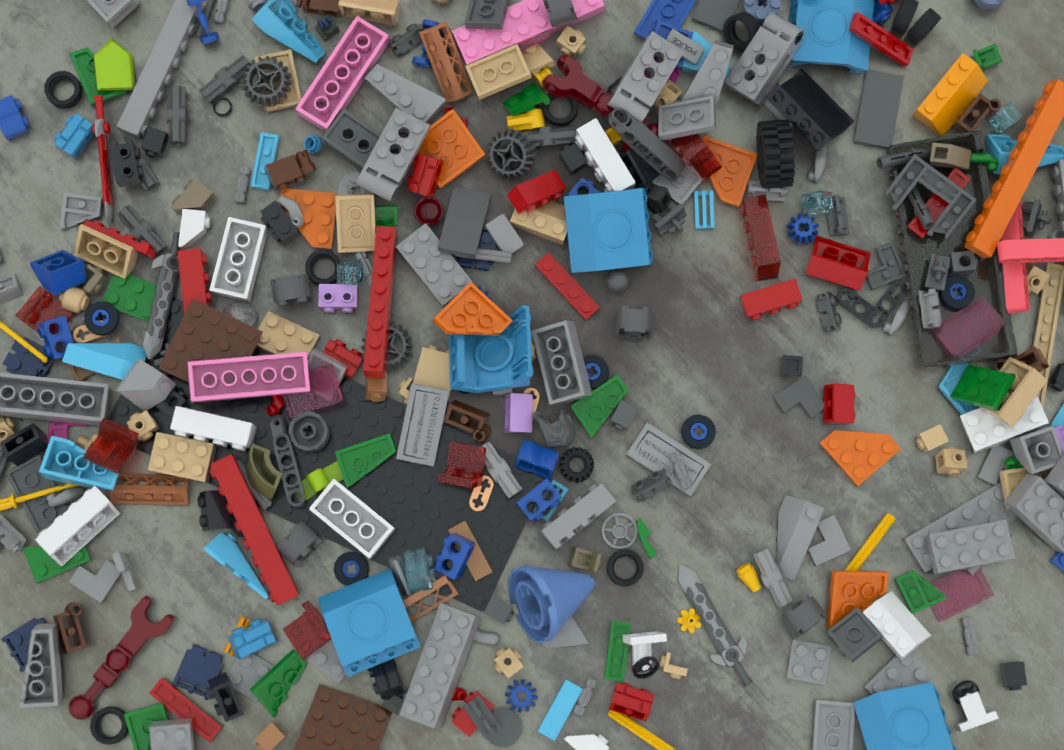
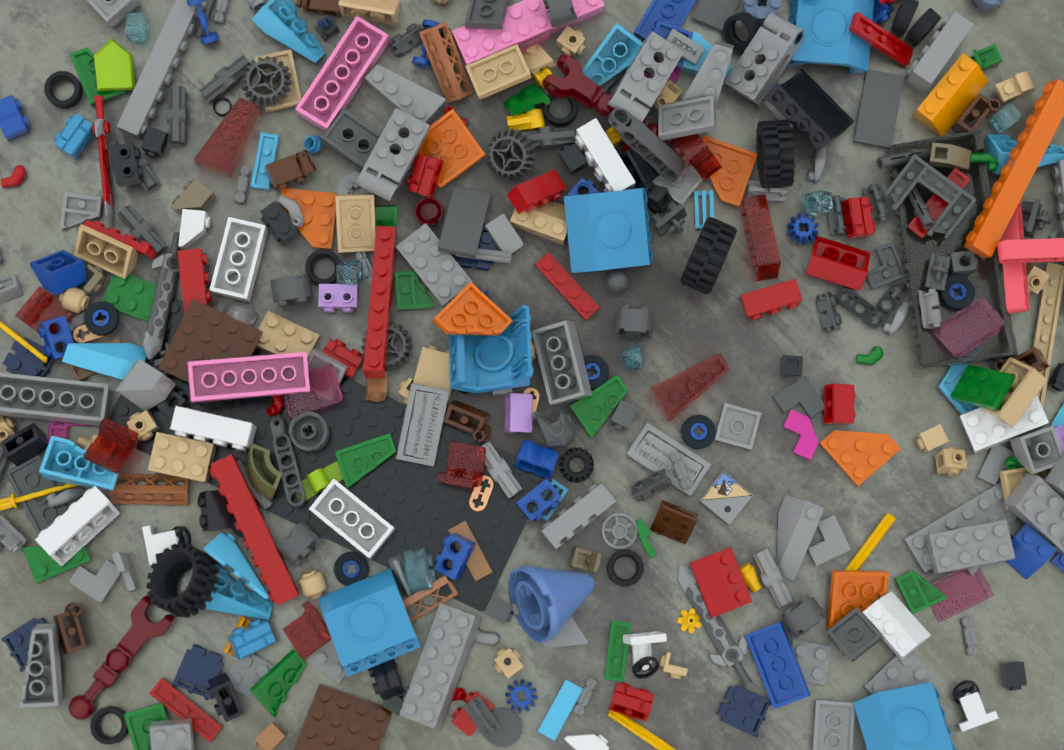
(16, 177): none -> red arm
(136, 27): none -> clear light blue brick
(158, 542): none -> white piece
(168, 573): none -> black tyre
(229, 139): none -> clear red wedge
(236, 598): none -> medium azure wedge
(312, 583): none -> tan head
(410, 292): none -> green wing
(612, 55): none -> medium azure wedge
(632, 357): none -> clear light blue cone
(674, 522): none -> reddish brown bracket
(684, 387): none -> clear red wedge
(708, 255): none -> black tyre
(720, 582): none -> red slope
(726, 497): none -> tile
(737, 426): none -> light grey plate
(743, 709): none -> dark blue plate
(777, 665): none -> blue plate
(801, 425): none -> dark pink tile
(858, 217): none -> red brick
(871, 358): none -> green arm
(876, 196): none -> dark grey hinge
(938, 51): none -> light grey brick
(1015, 87): none -> tan brick
(1030, 551): none -> blue slope

